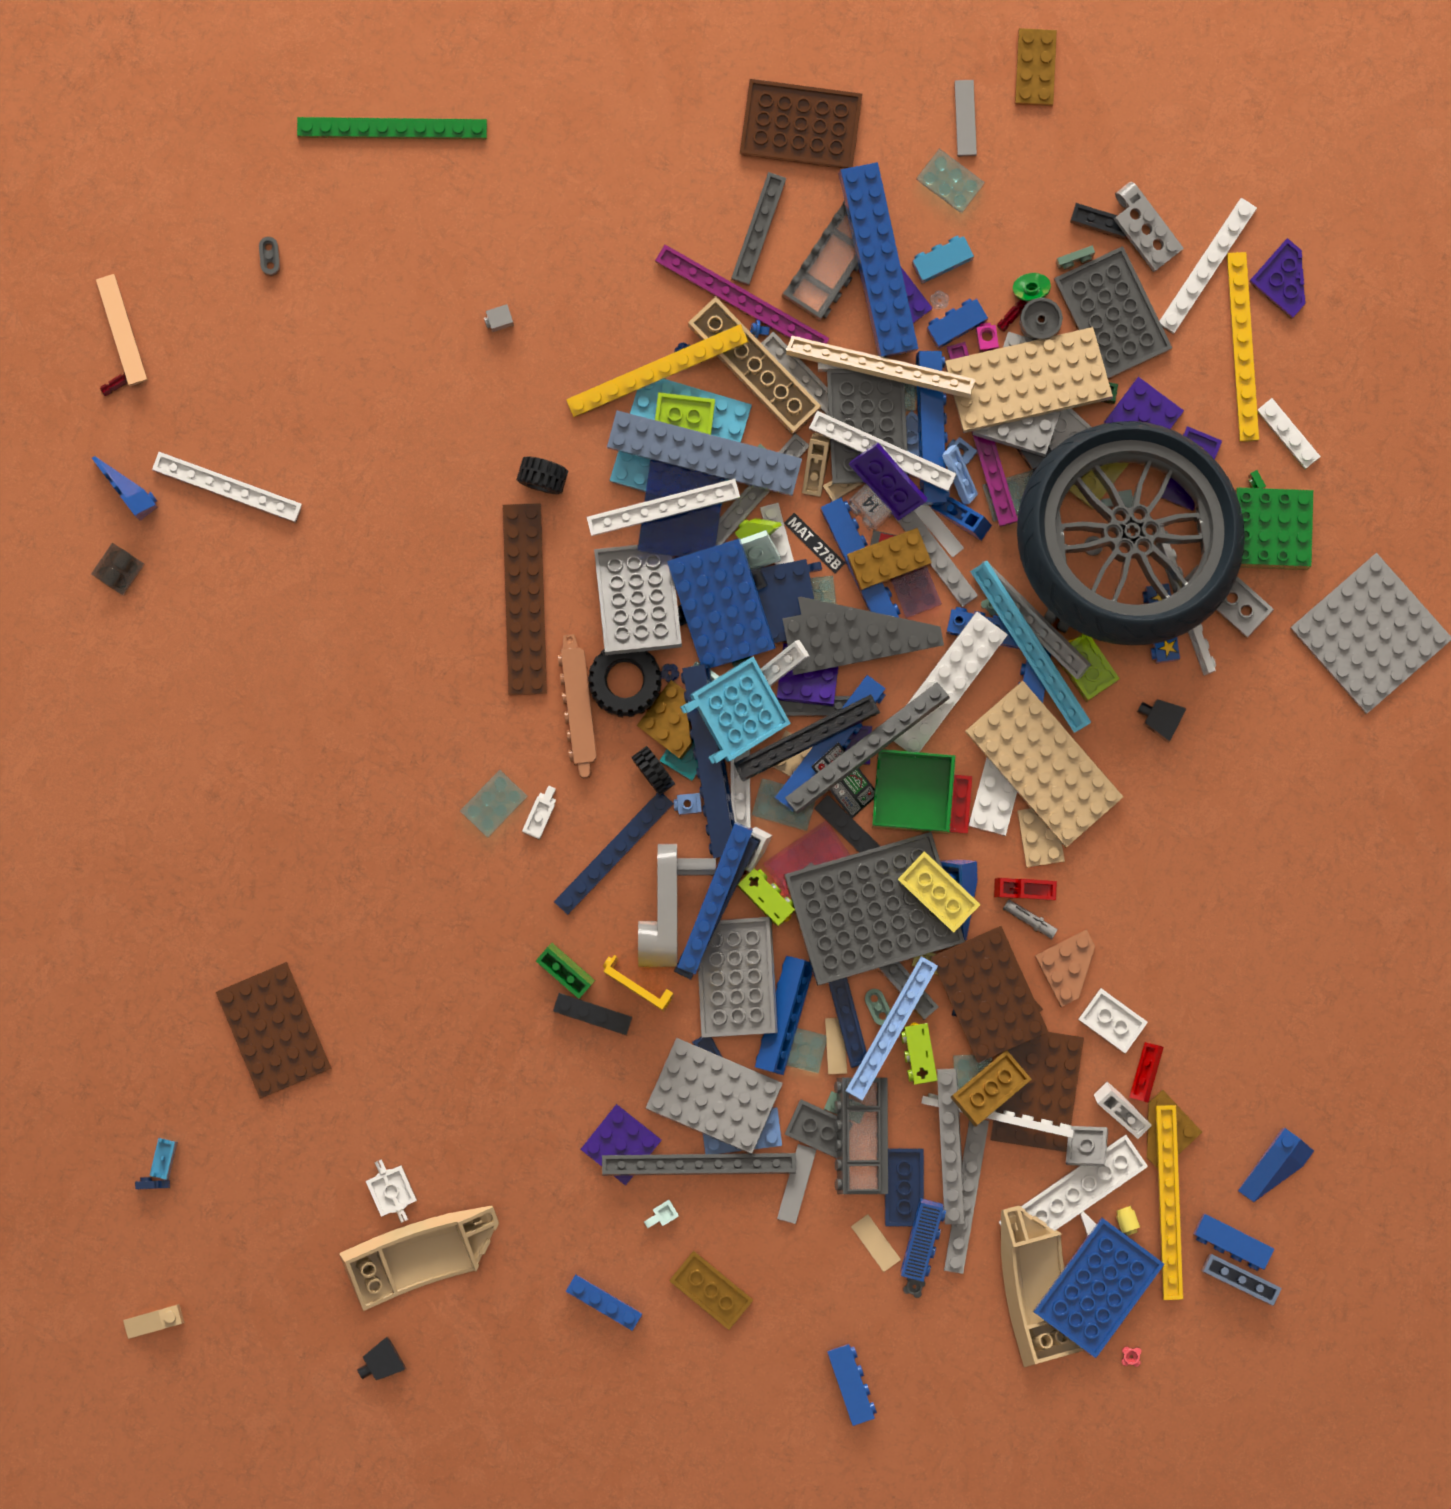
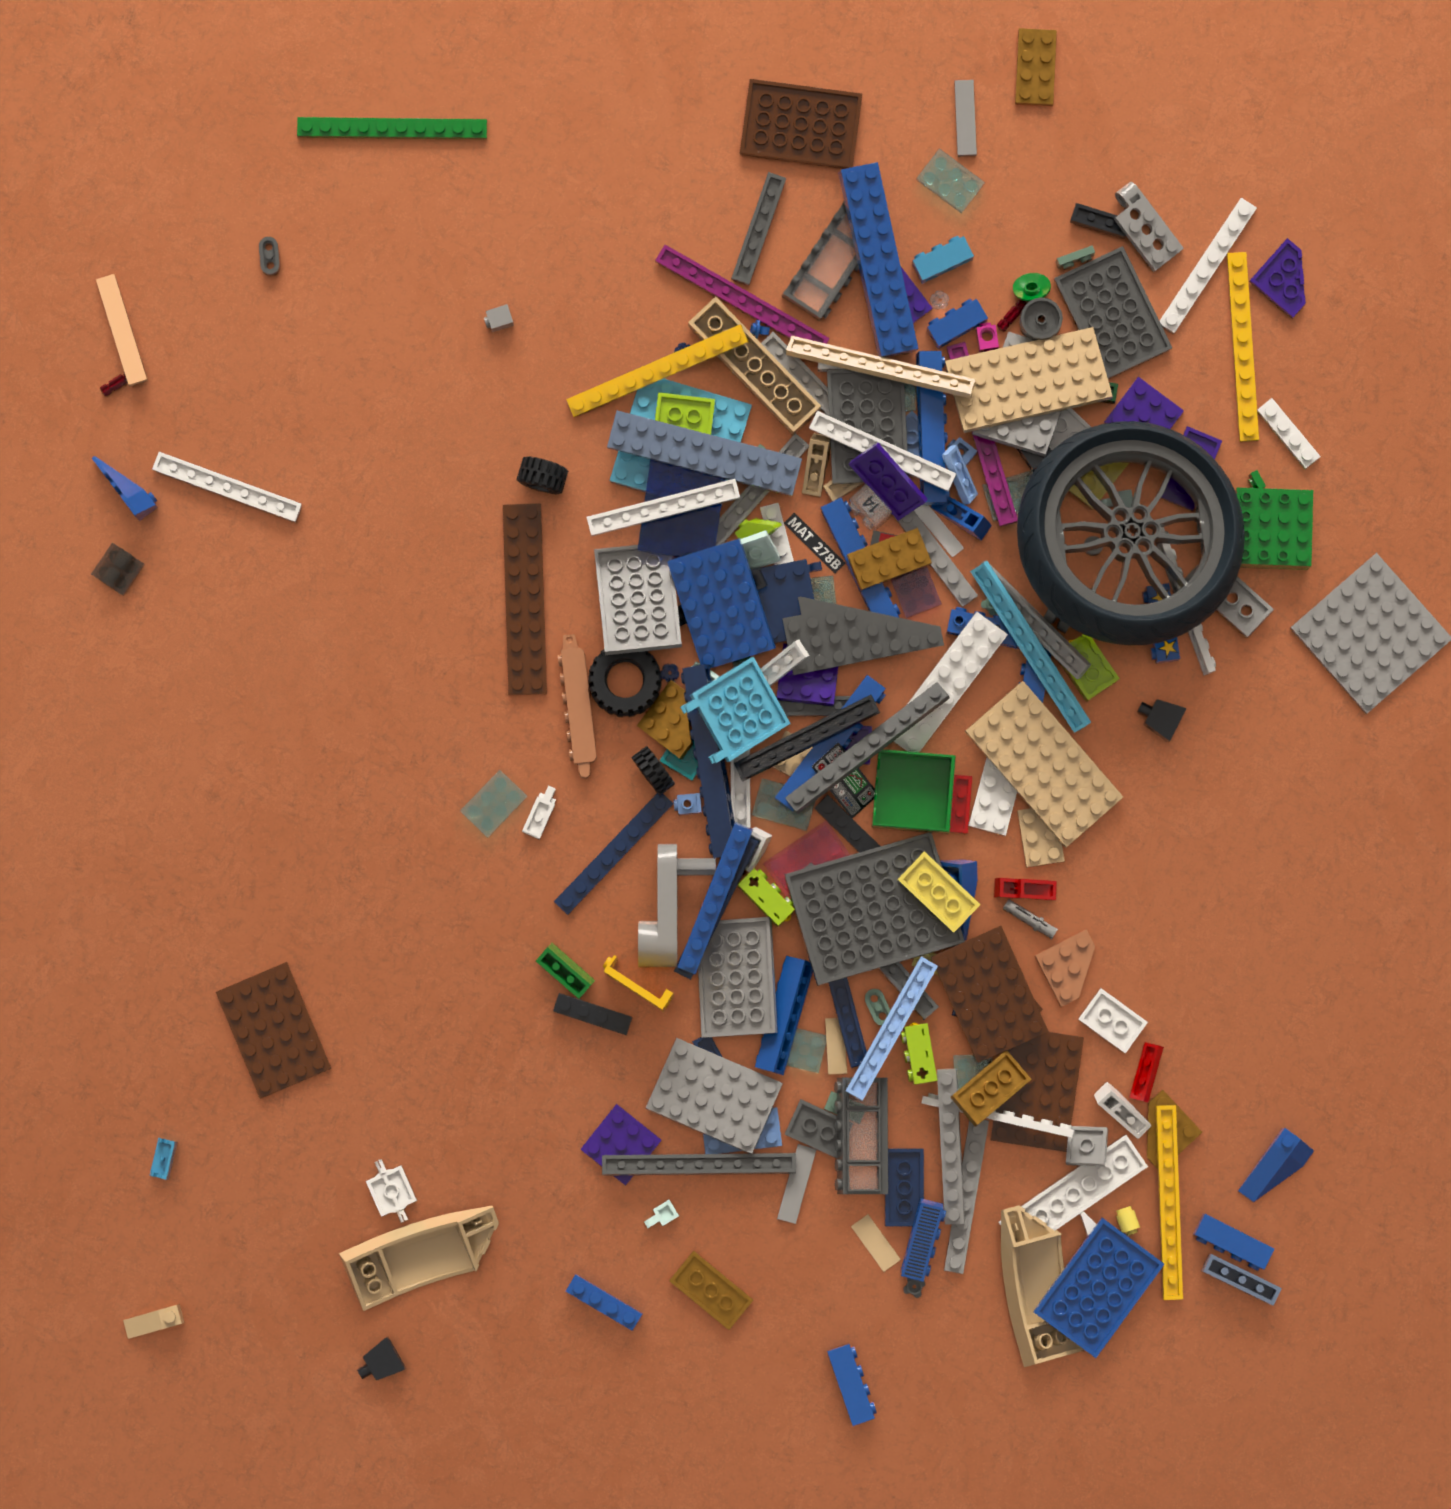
(147, 1183): dark blue plate -> none
(1136, 1356): coral plate -> none

